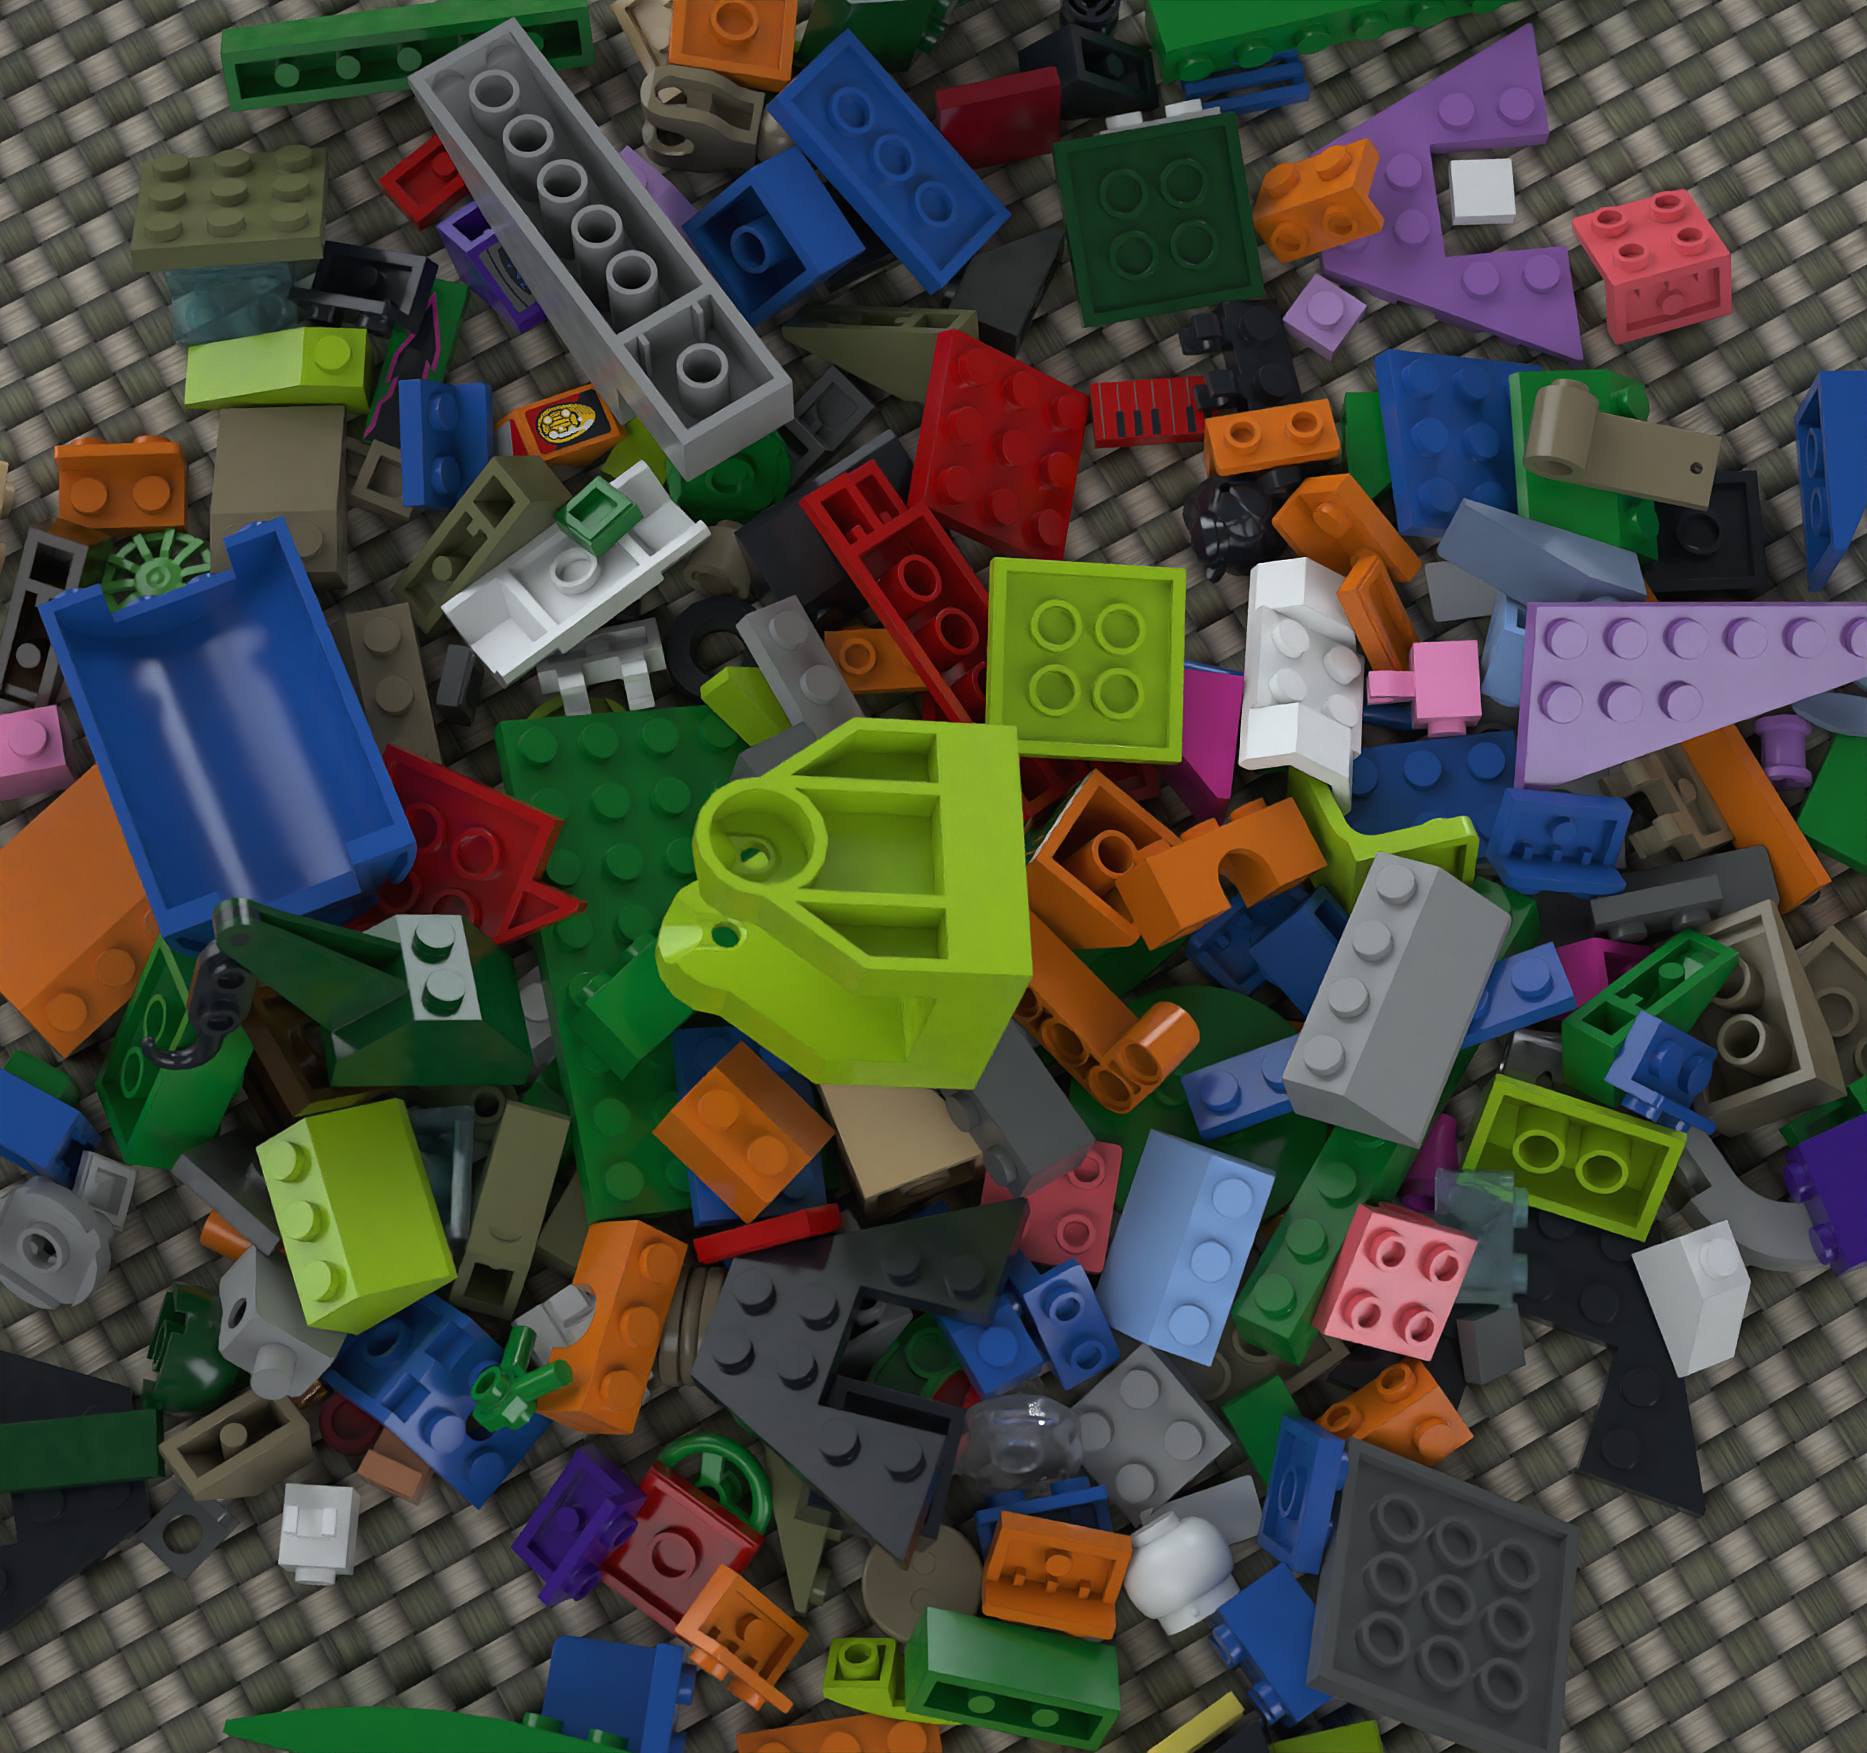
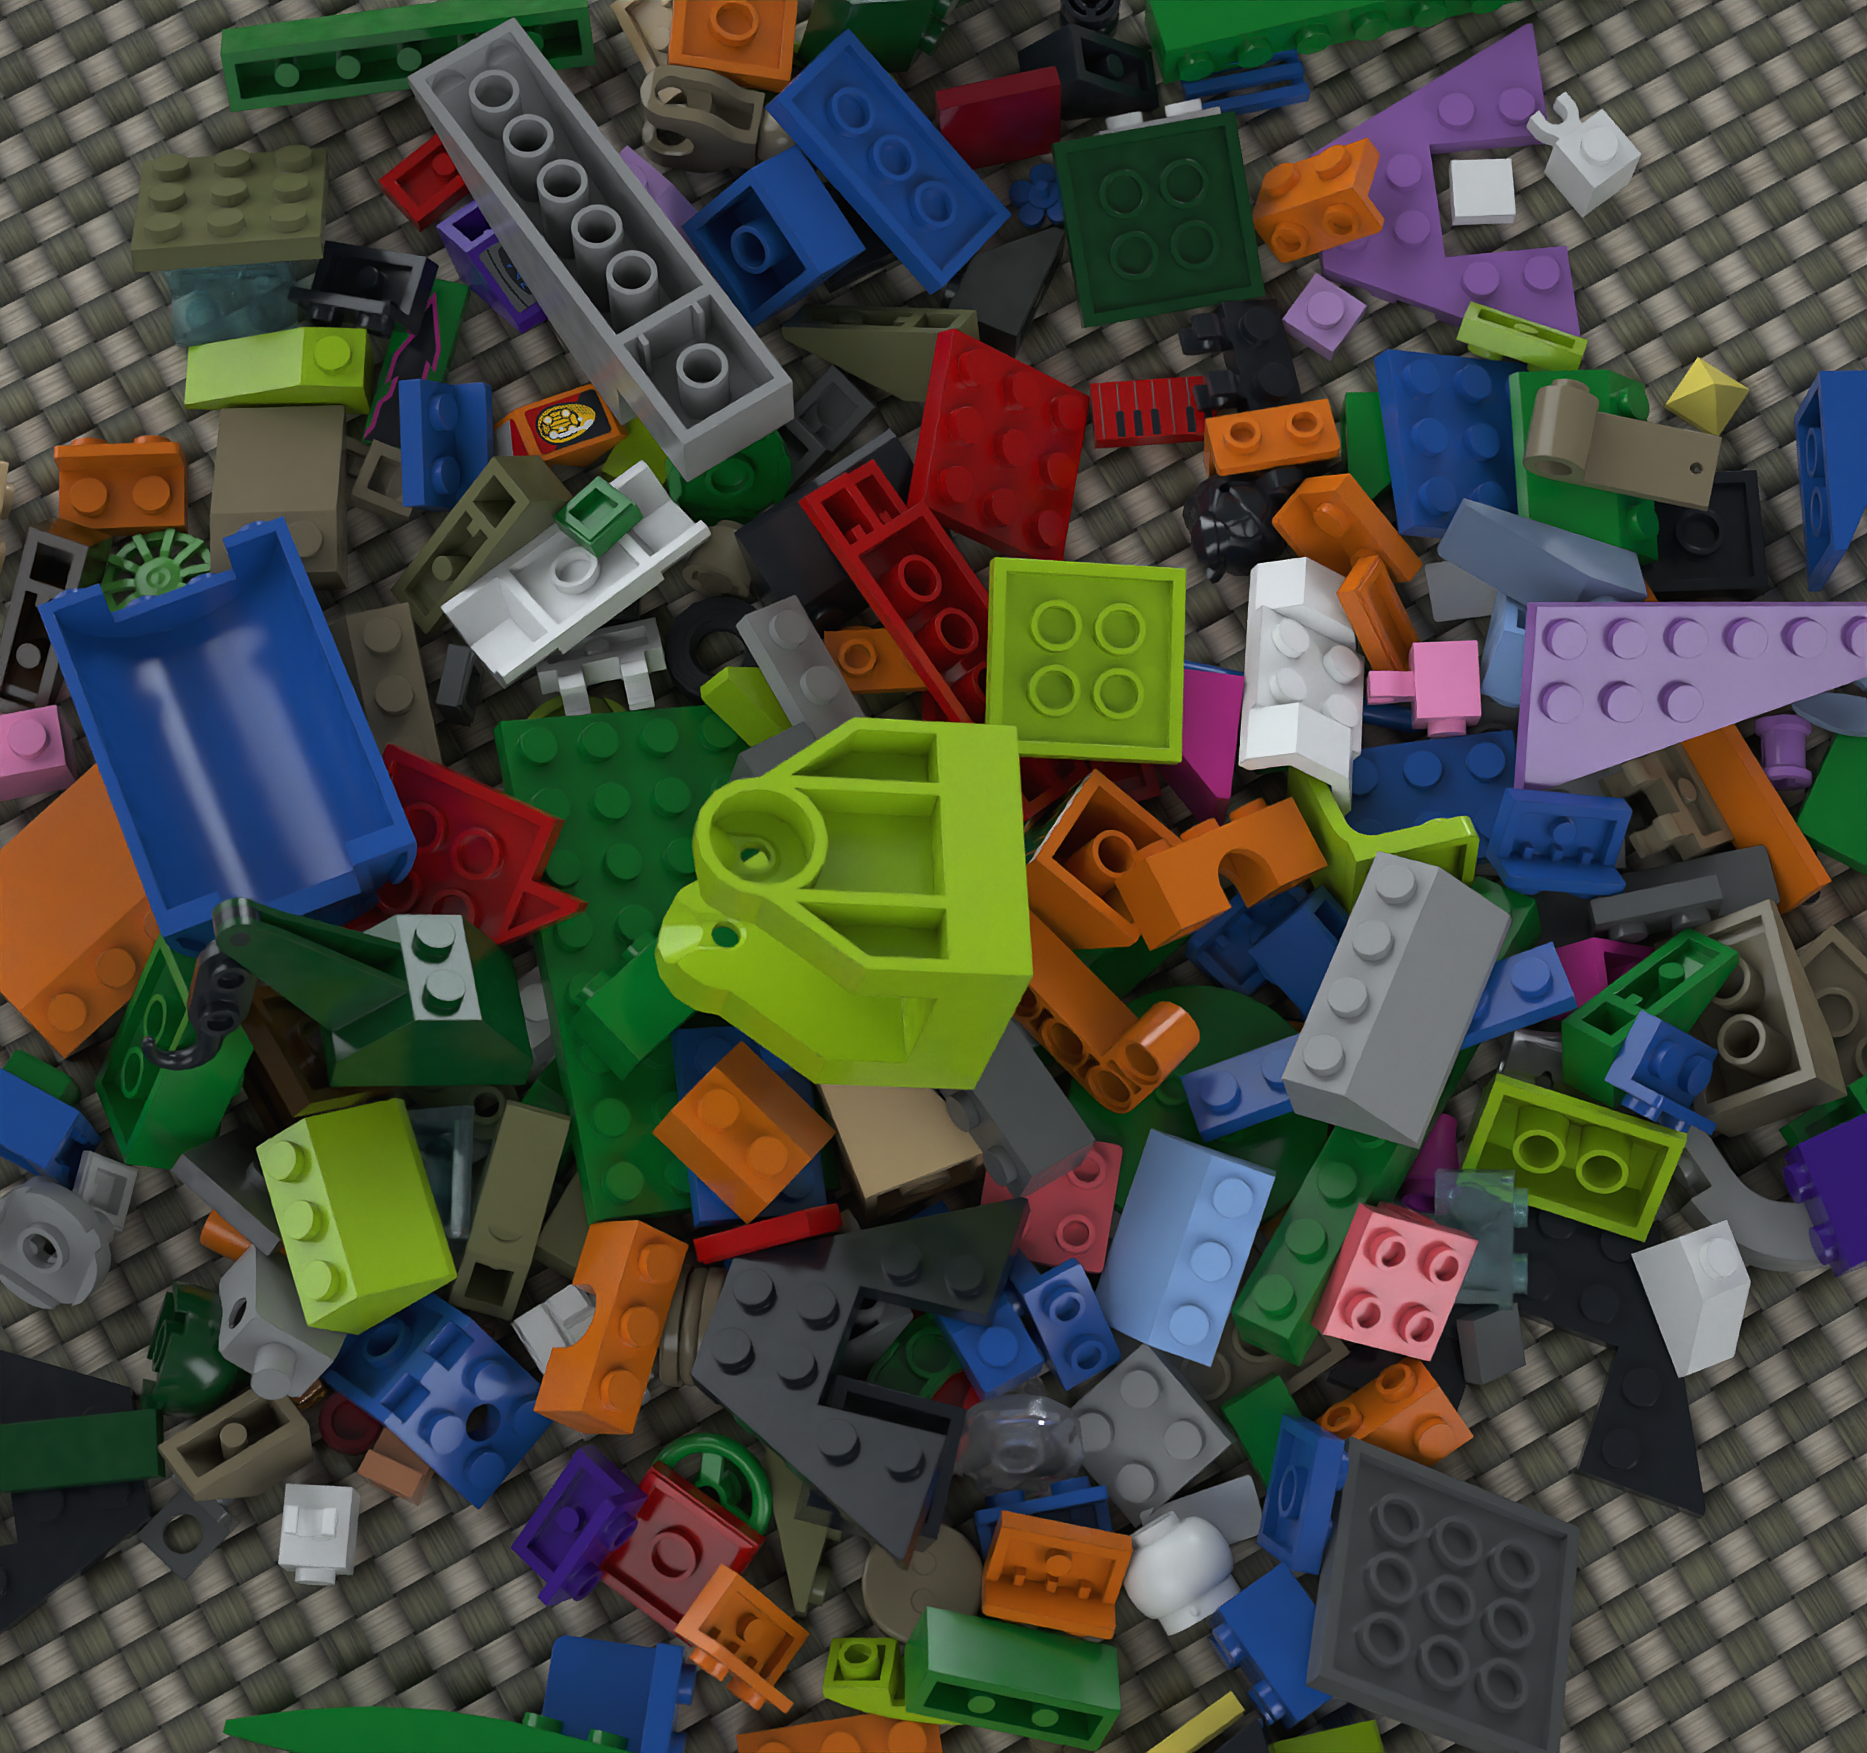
(509, 1393): green piece -> none
(1037, 198): none -> blue plant
(1500, 334): none -> lime plate
(1587, 158): none -> white brick
(1657, 264): coral bracket -> none
(1706, 398): none -> light yellow slope

